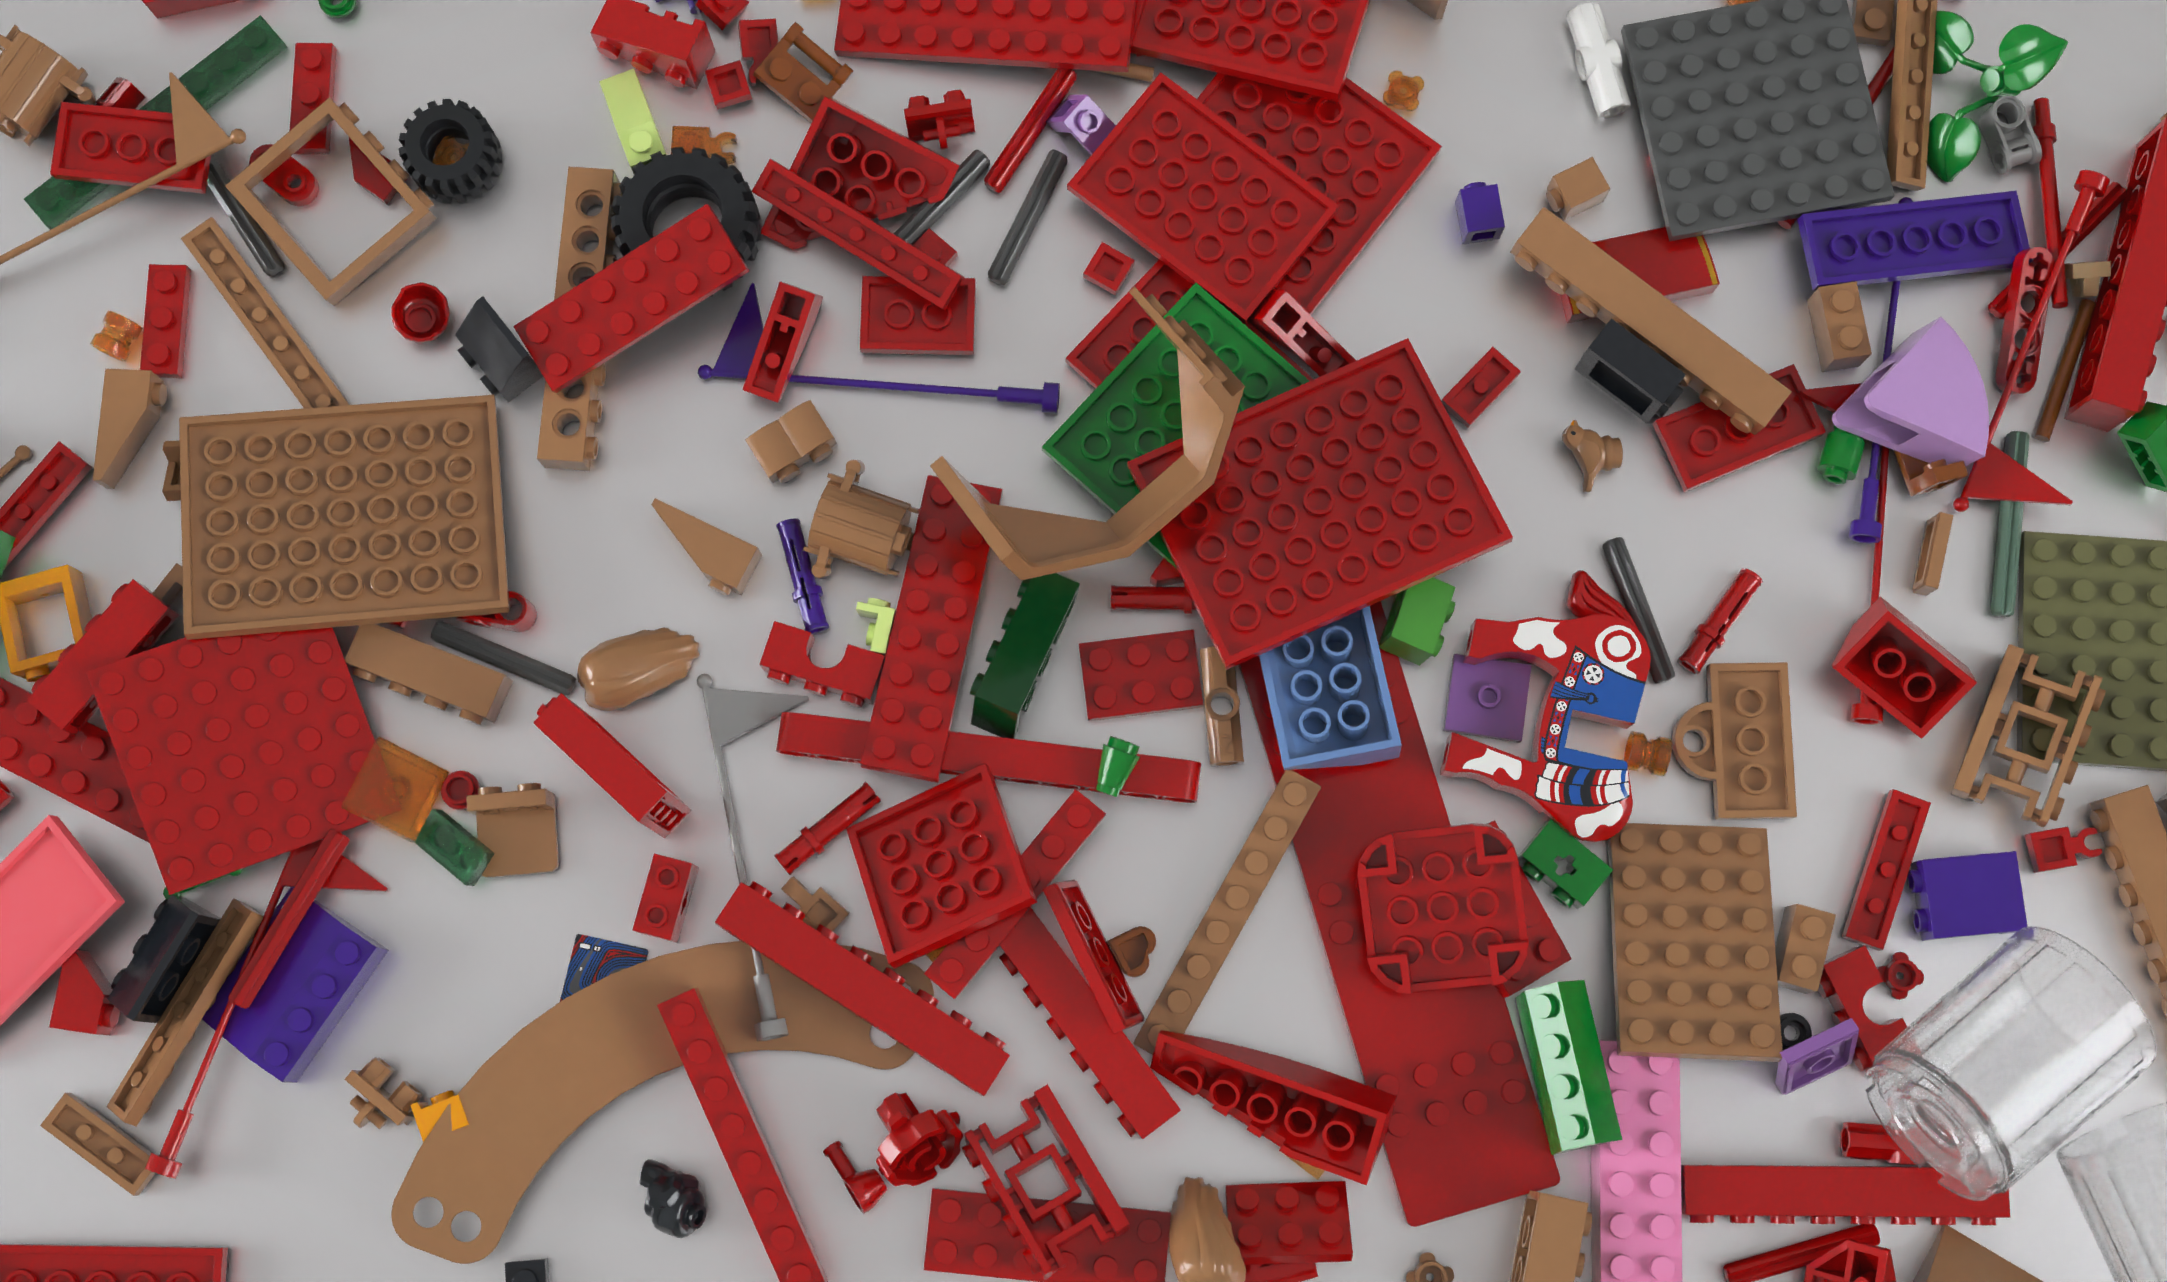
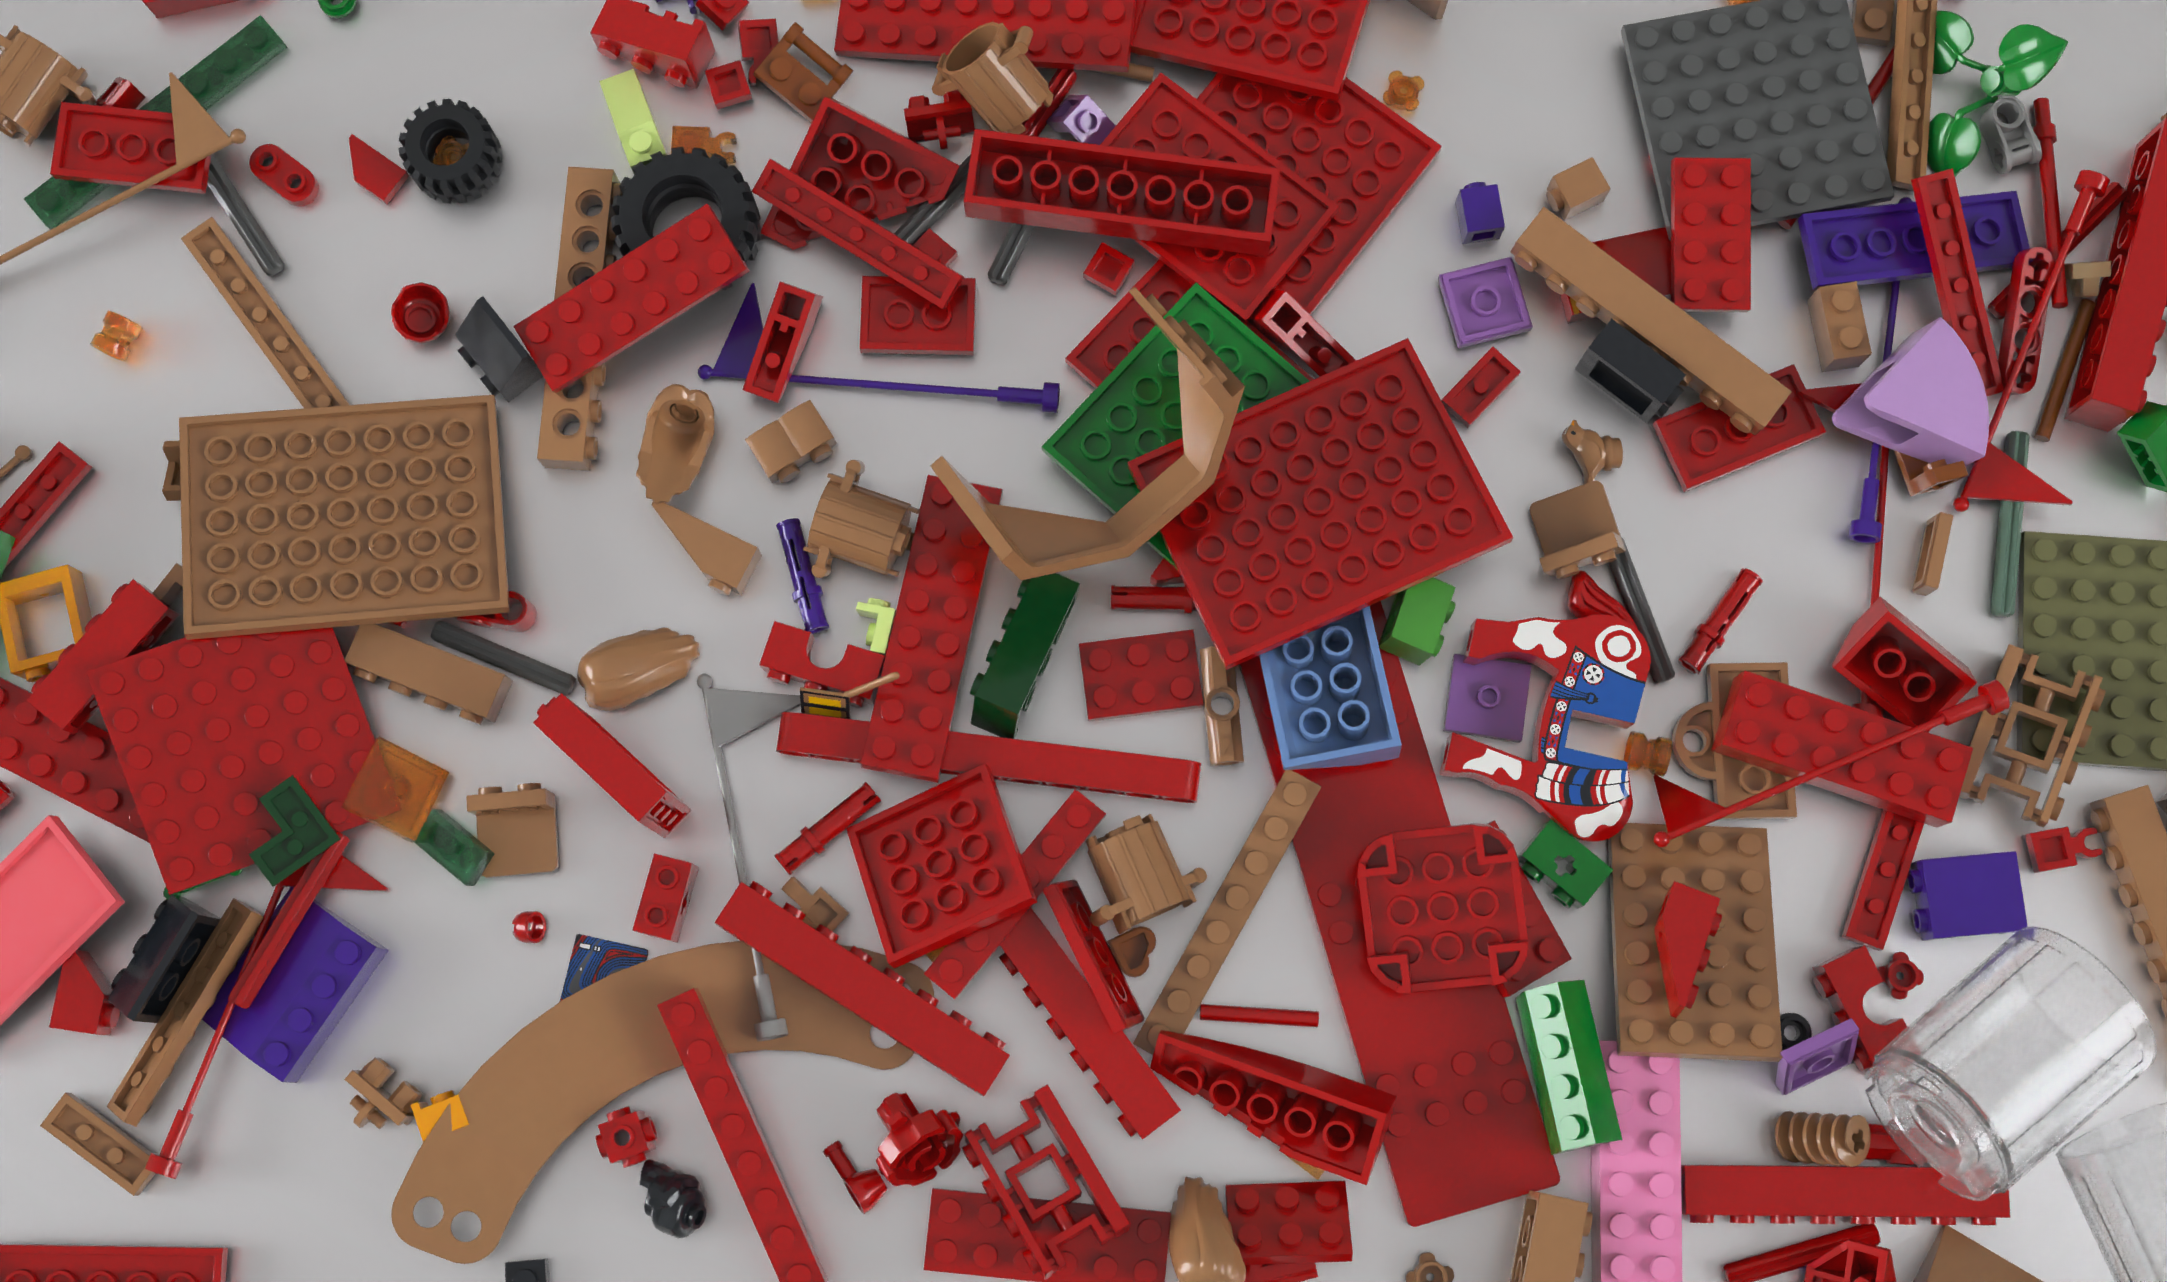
(127, 417): medium nougat slope -> none
(165, 320): red plate -> none
(302, 836): none -> dark green plate
(311, 87): red plate -> none
(378, 253): medium nougat window -> none
(457, 787): red plate -> none
(537, 927): none -> red hinge
(641, 1132): none -> red brick
(674, 442): none -> medium nougat hair
(835, 703): none -> piece
(995, 76): none -> medium nougat container
(1116, 765): green cone -> none
(1121, 192): none -> red brick
(1139, 874): none -> medium nougat container
(1259, 1015): none -> red bar
(1485, 302): none -> medium lavender plate
(1576, 530): none -> medium nougat bracket
(1598, 60): white piece -> none
(1681, 938): none -> red slope
(1688, 811): none -> red piece
(1711, 234): none -> red plate
(1802, 731): none -> red brick
(1802, 947): medium nougat brick -> none
(1823, 1138): none -> medium nougat piece
(1841, 456): green brick -> none
(1956, 271): none -> red plate

